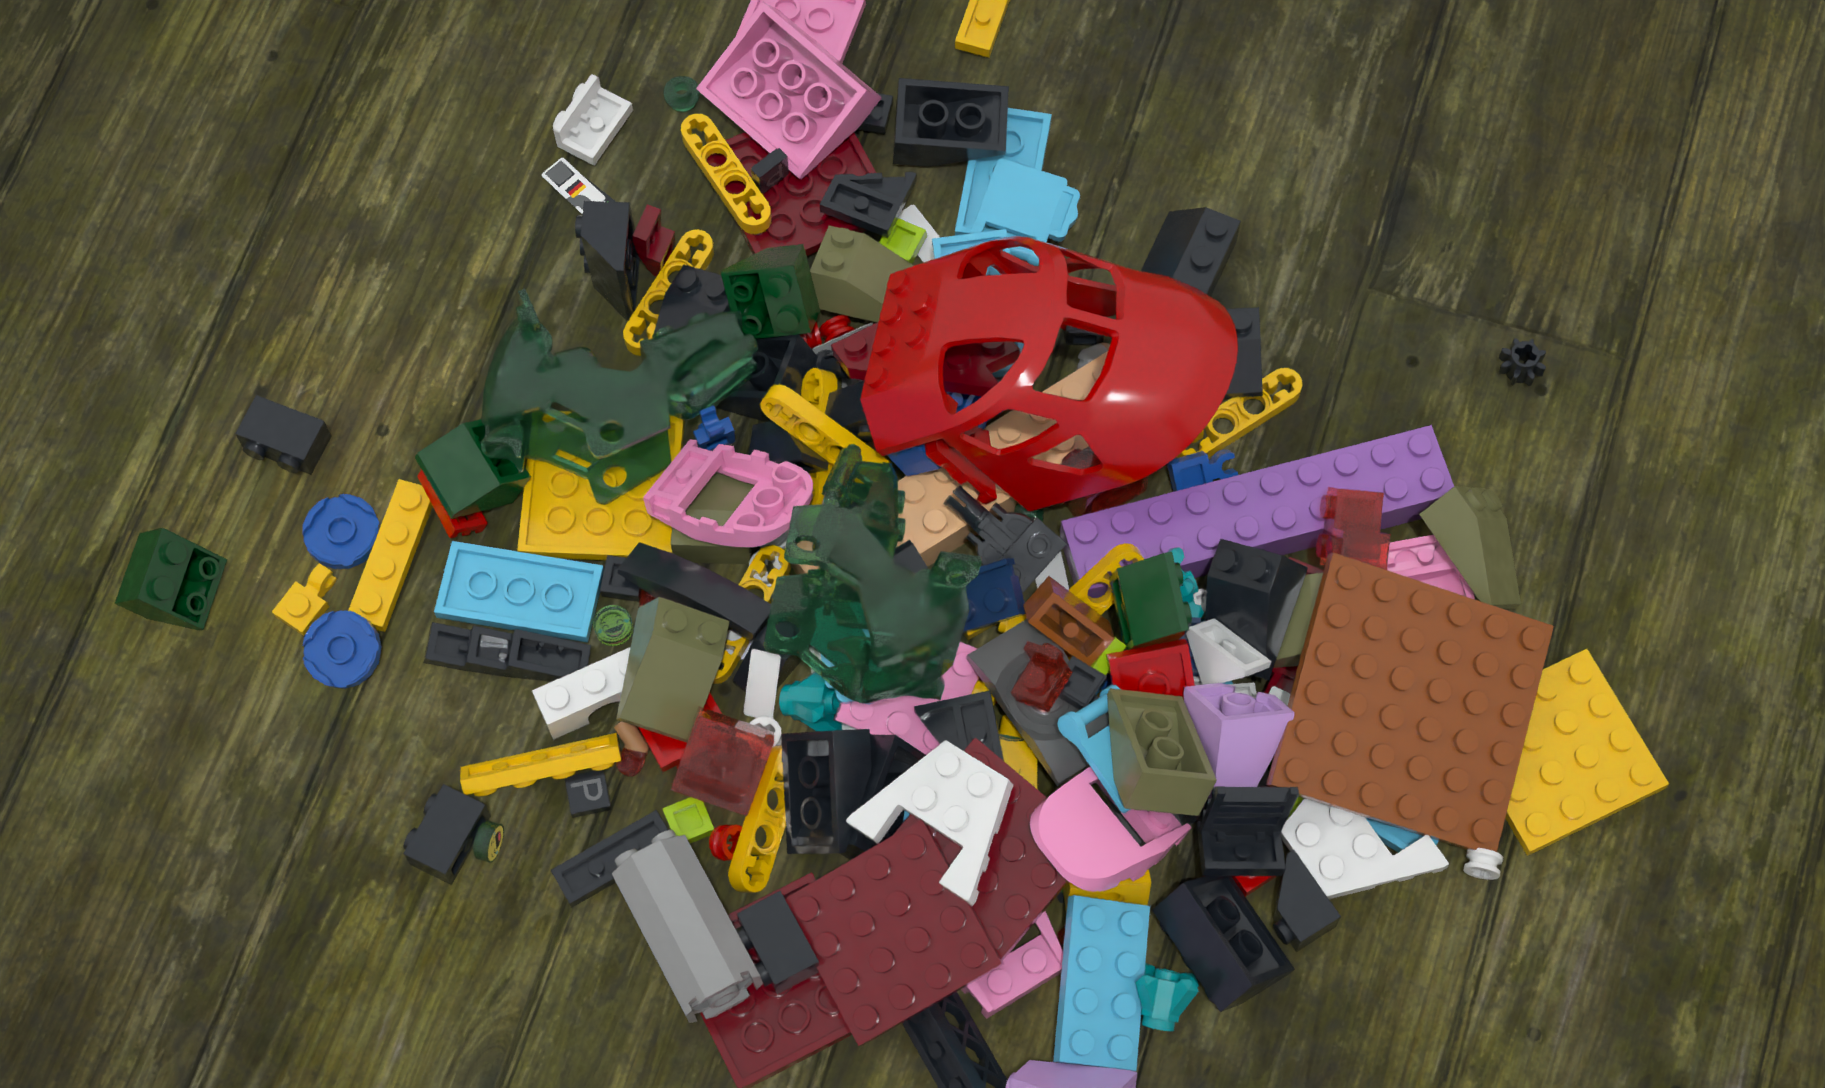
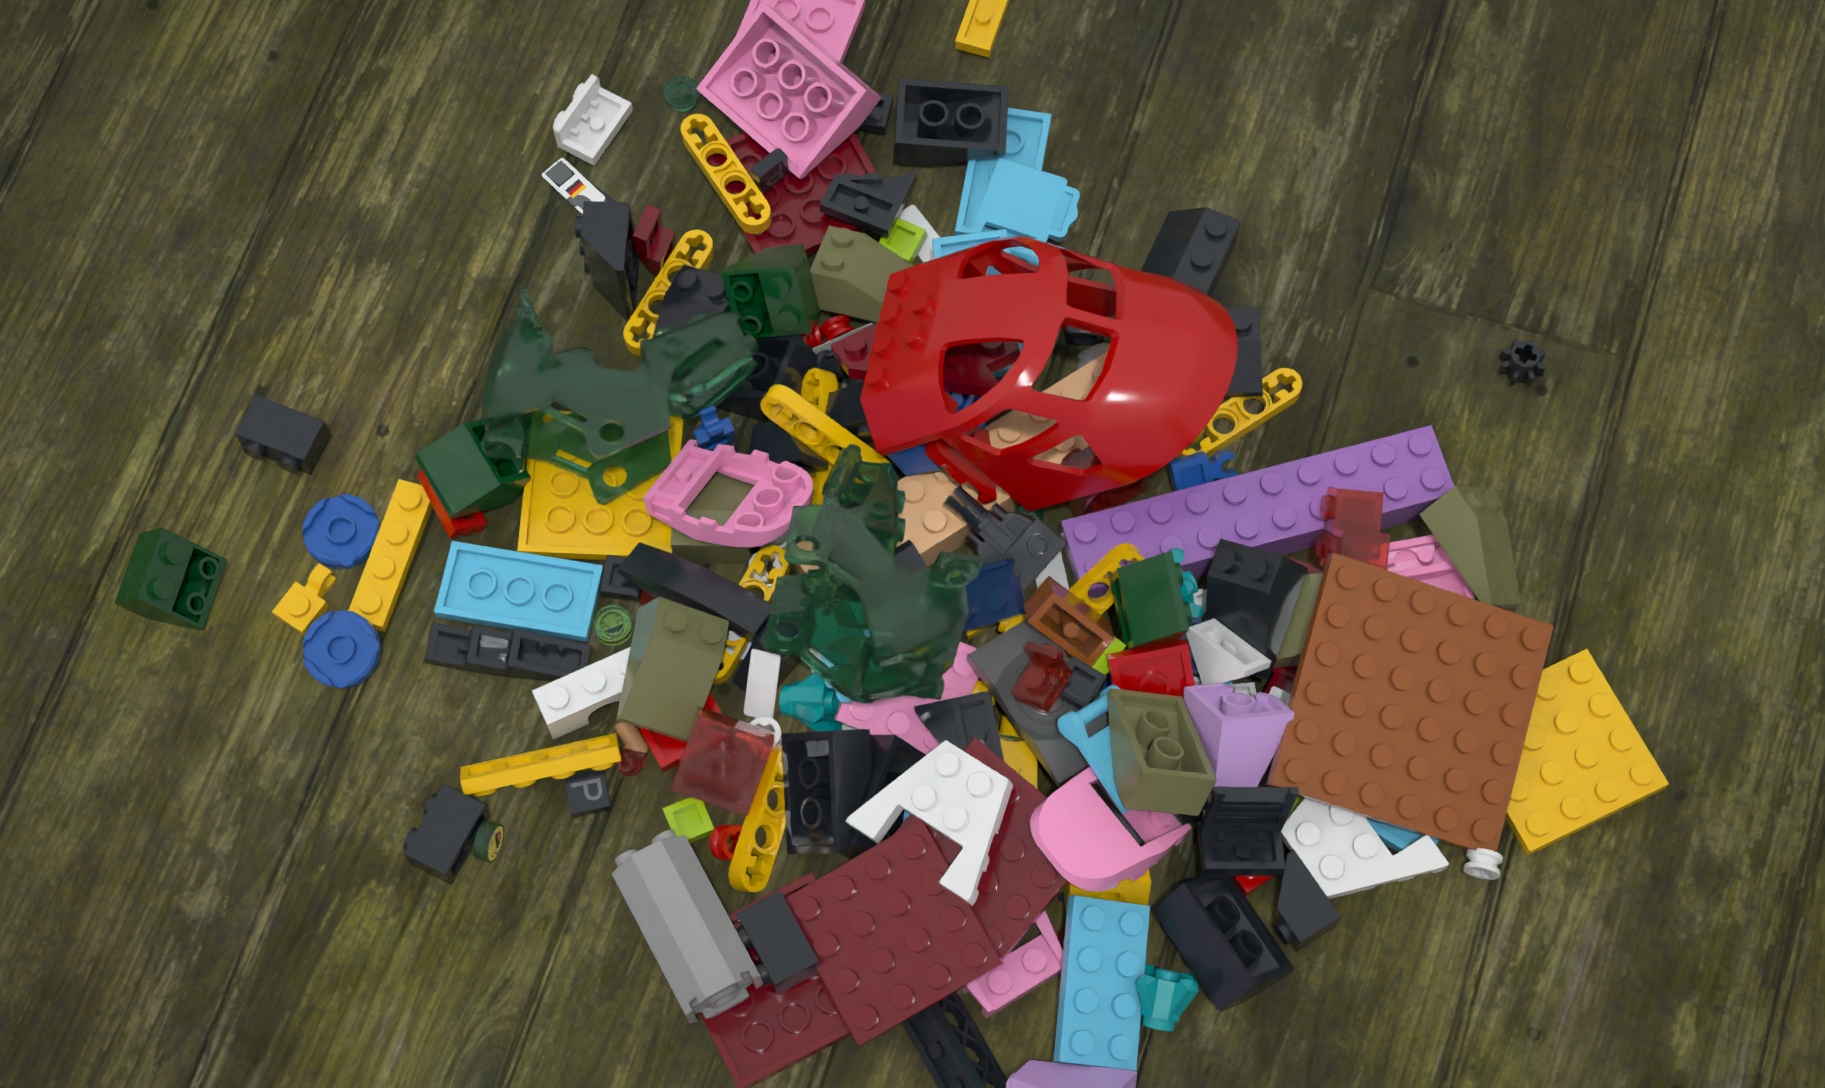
(593, 868): black plate -> none

